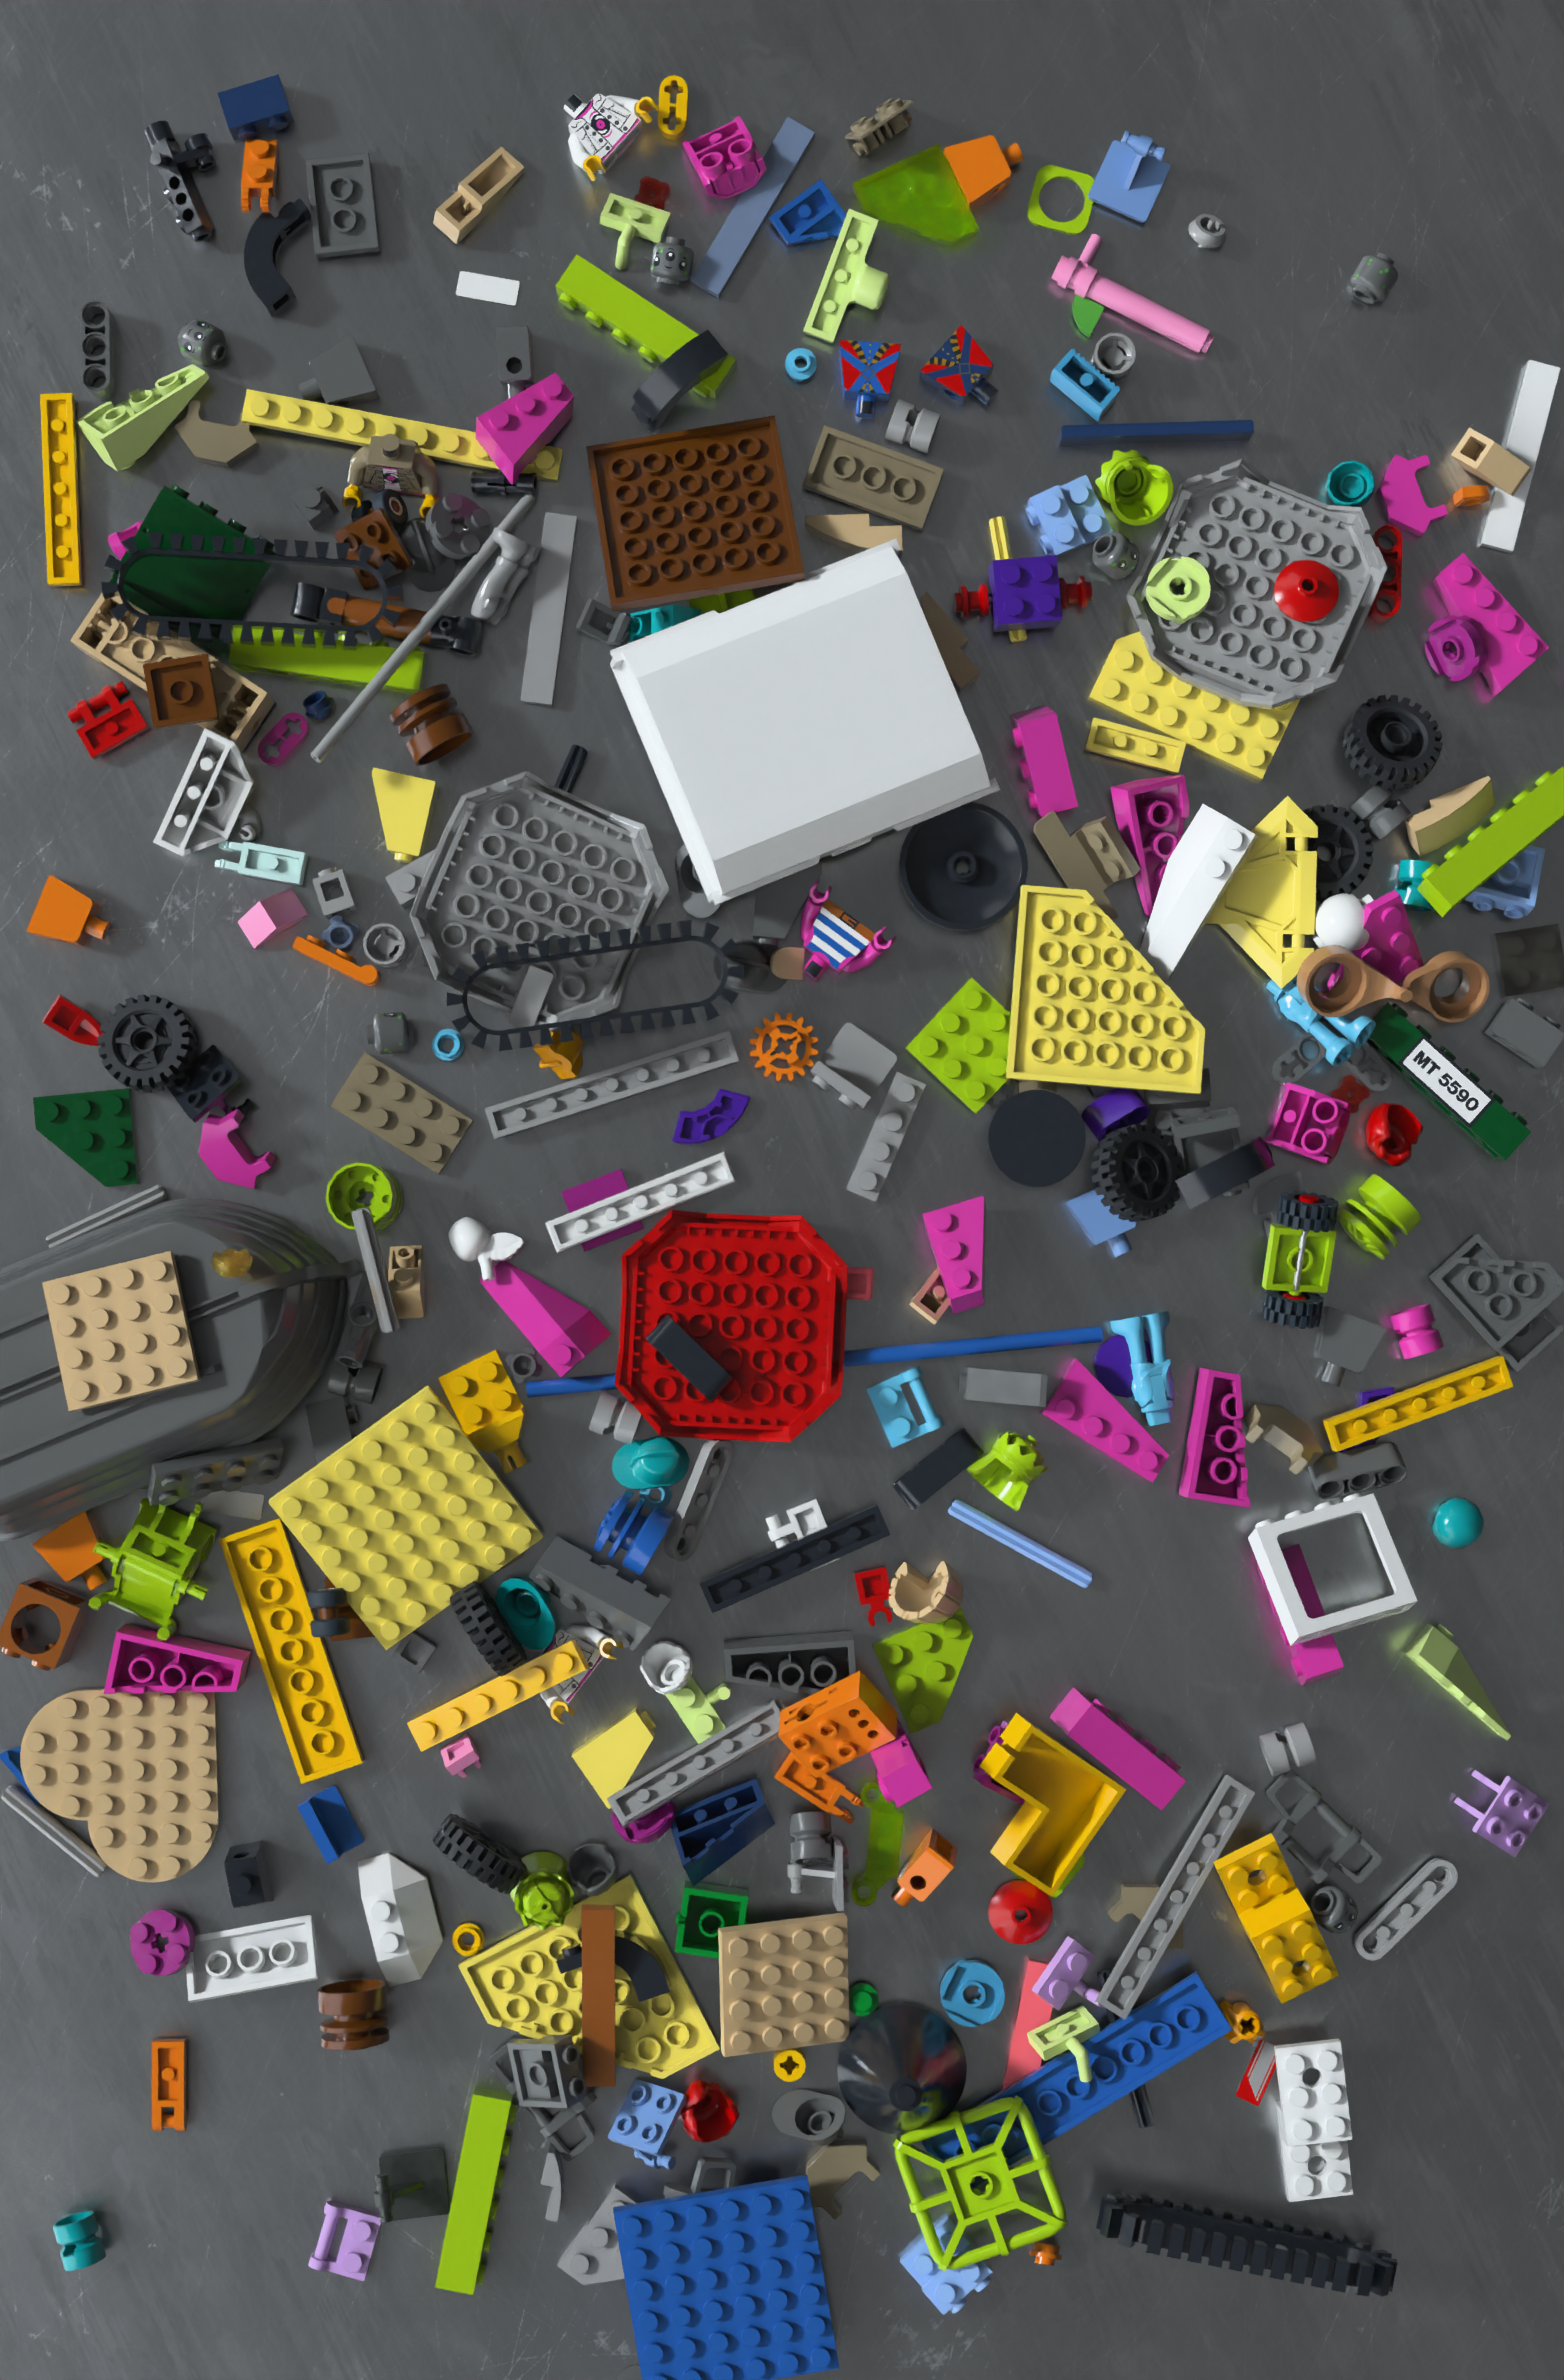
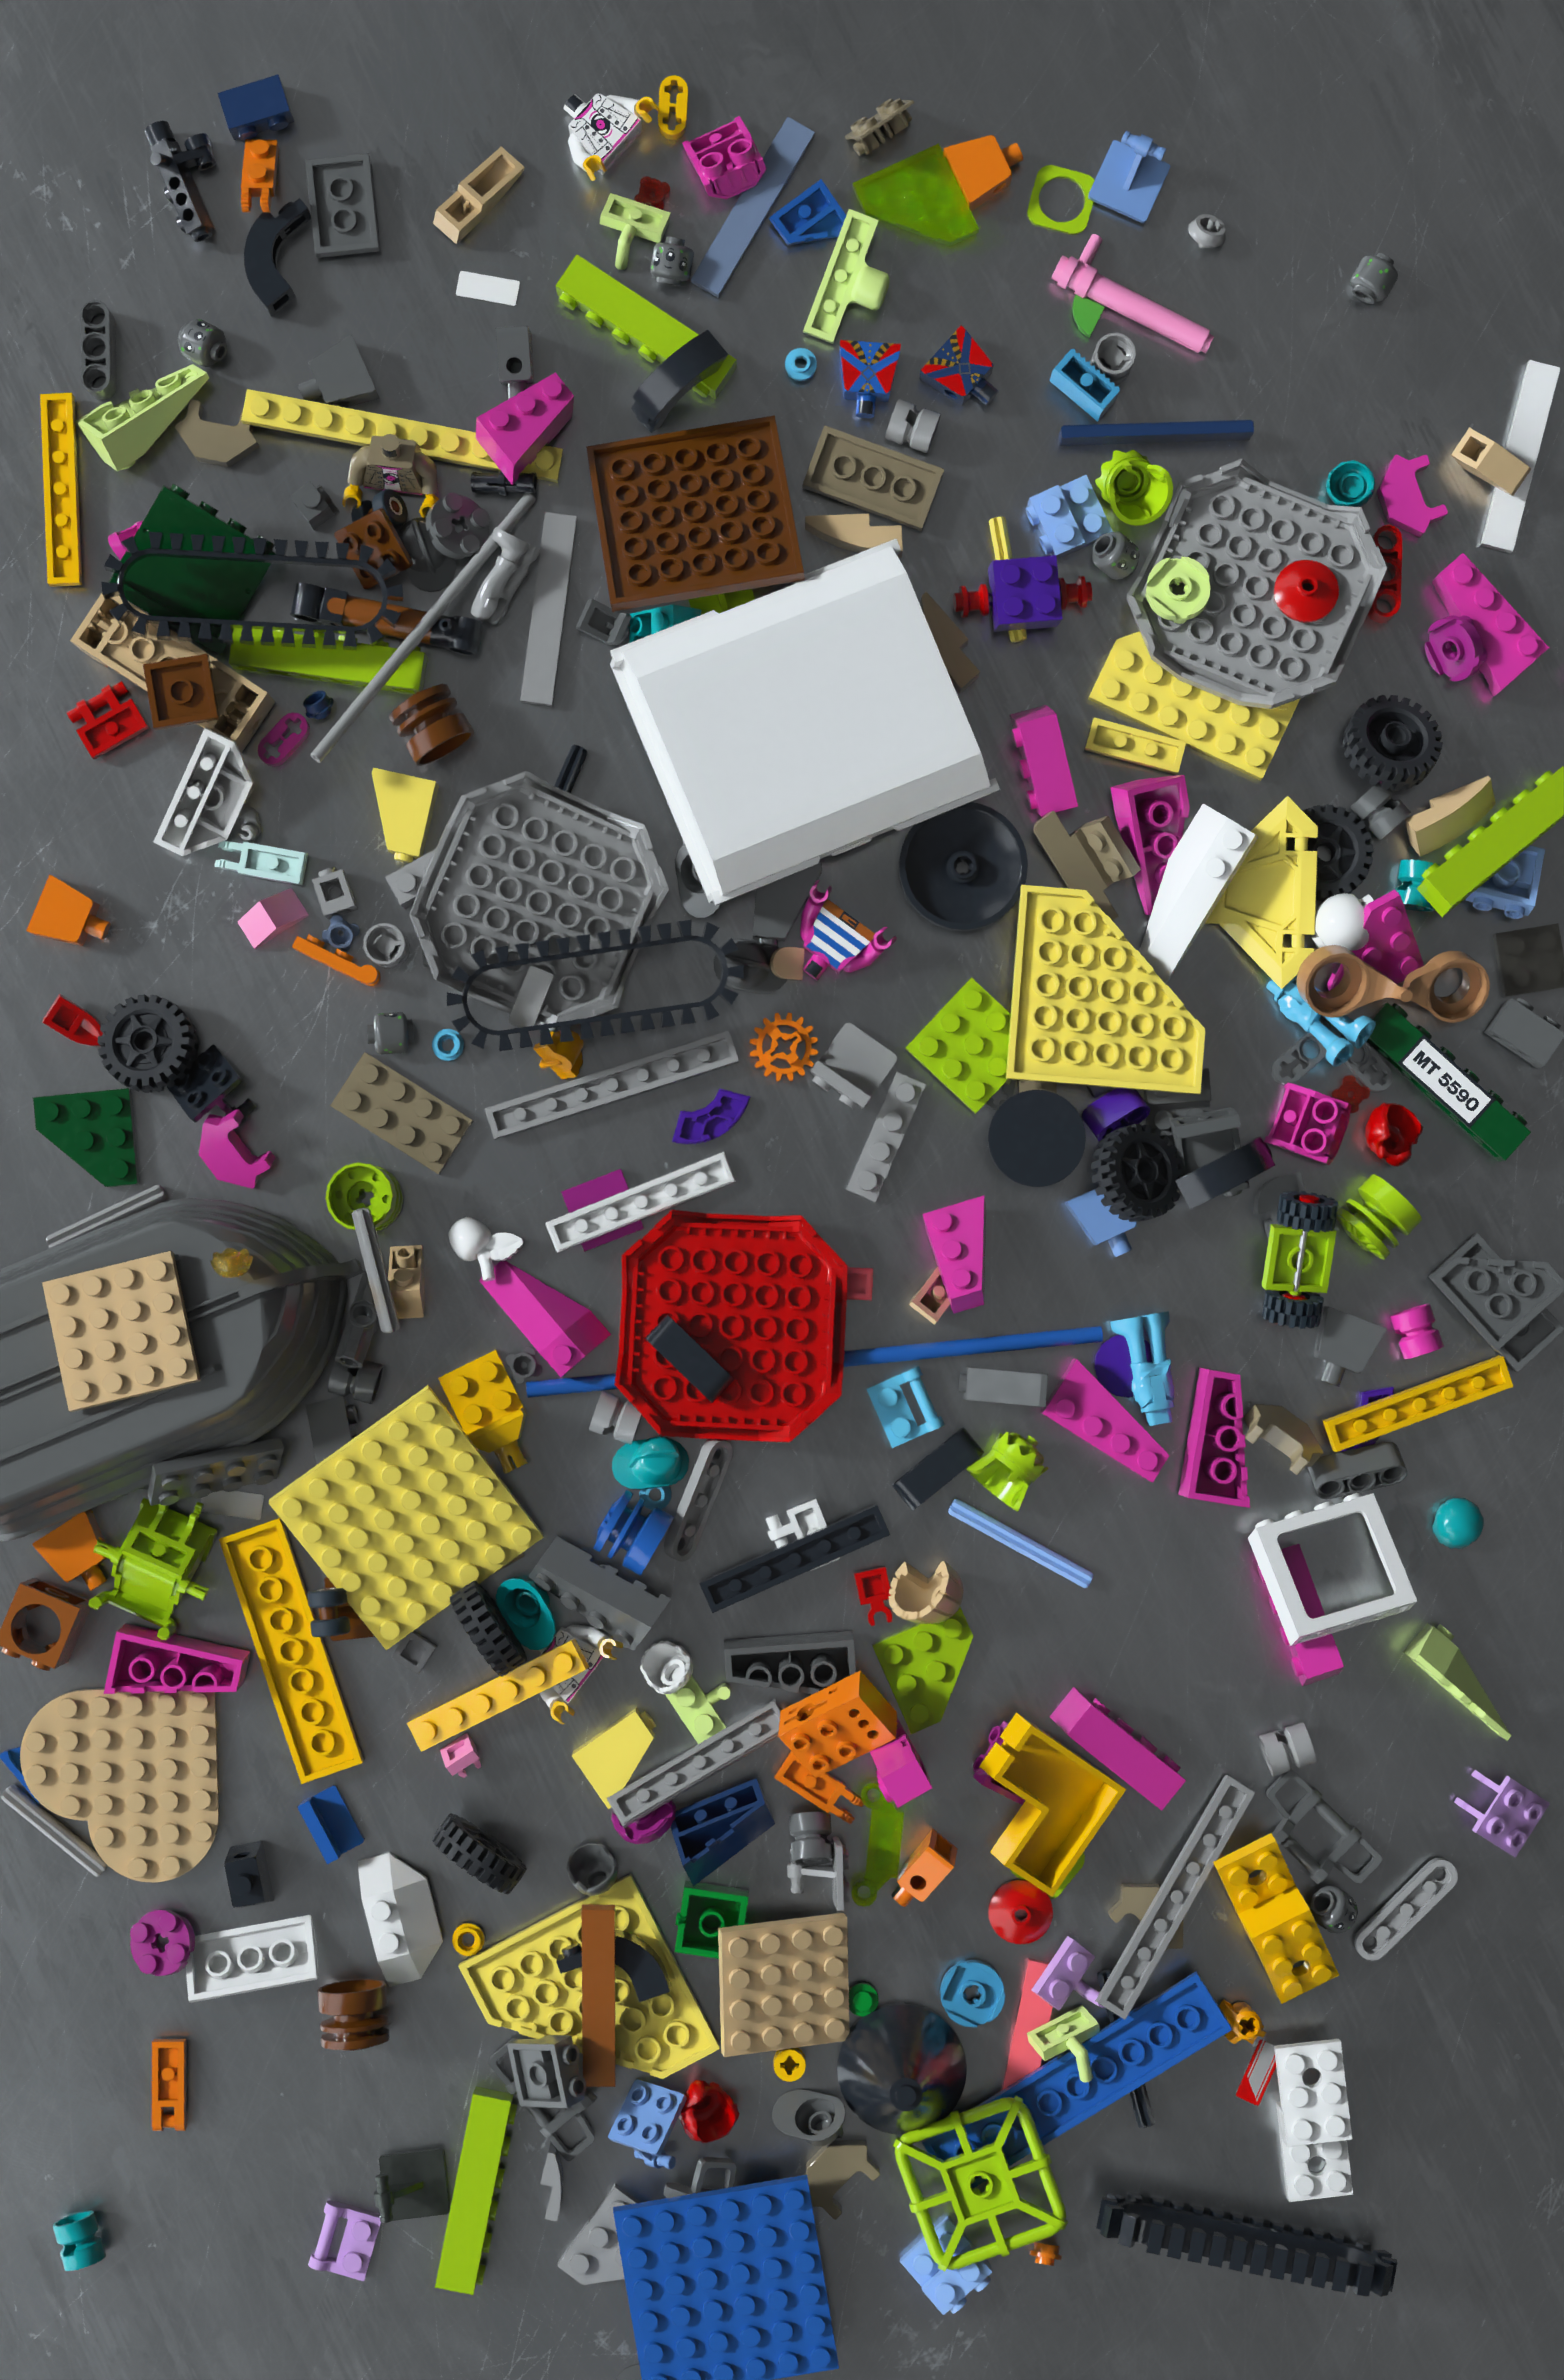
(544, 1891): lime hat -> none
(1471, 495): orange tile -> none

